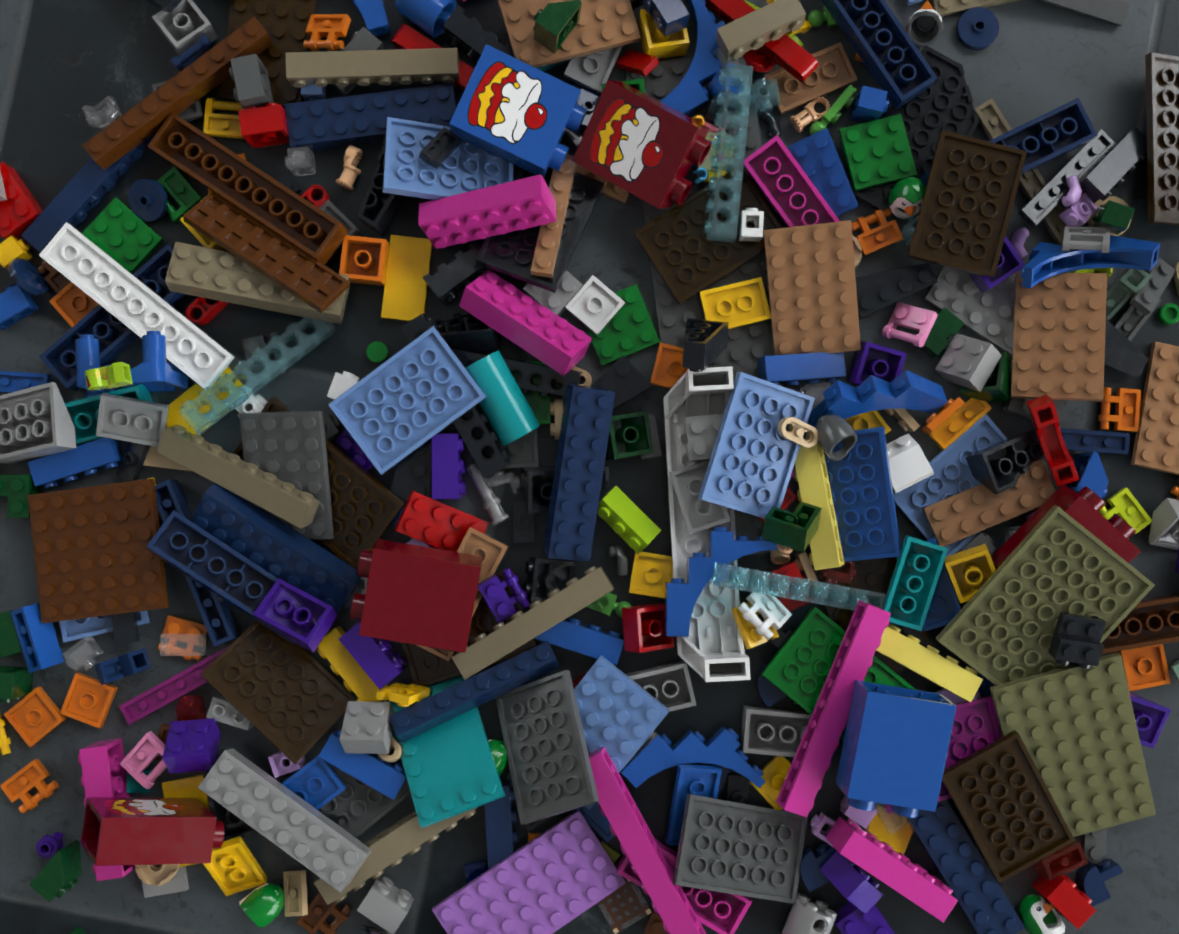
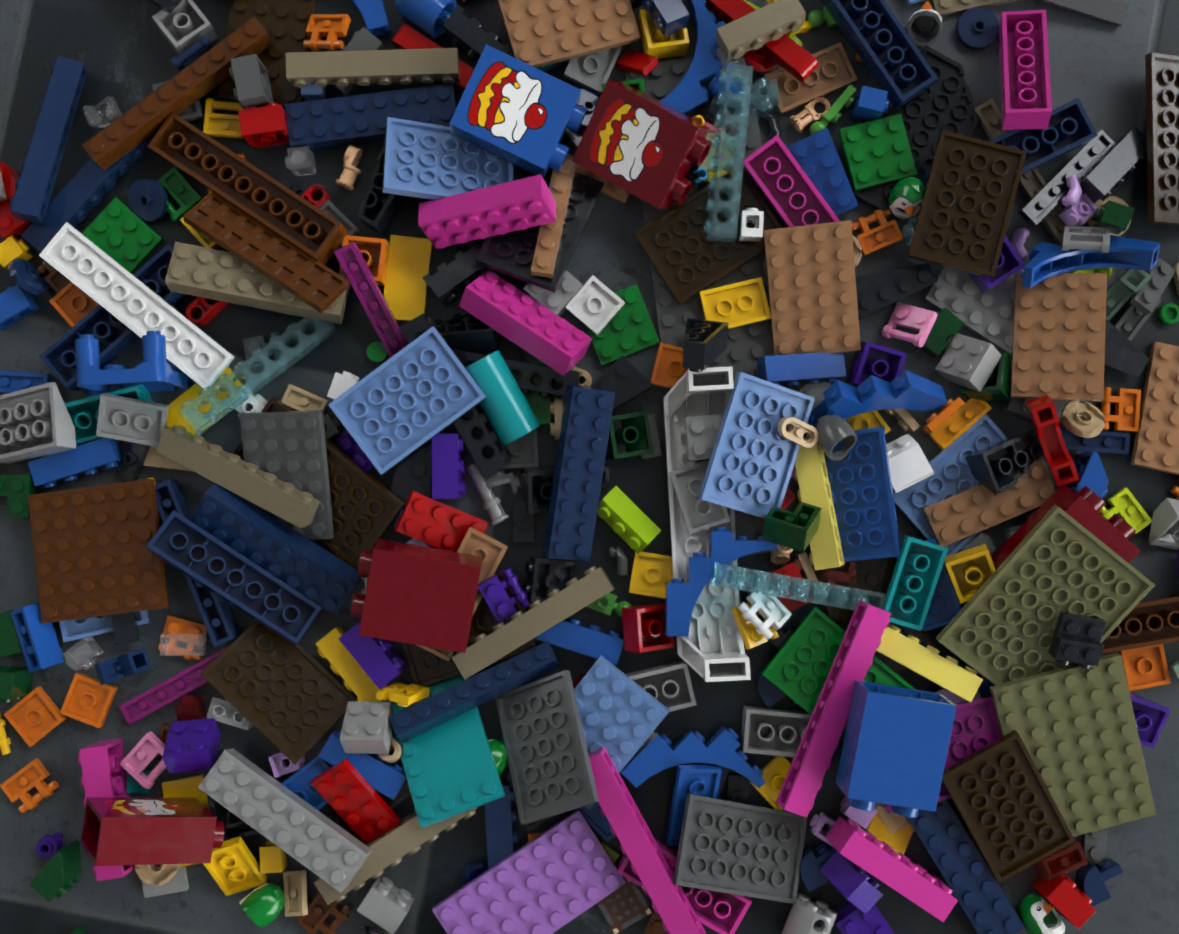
(49, 140): none -> dark blue brick
(108, 376): lime leg -> none
(272, 858): none -> yellow brick
(296, 614): dark purple slope -> none
(303, 400): none -> tan plate
(356, 801): none -> red plate
(371, 298): none -> magenta plate
(440, 148): black plate -> none
(556, 23): dark green slope -> none
(1024, 70): none -> dark pink brick
(1083, 419): none -> tan plate

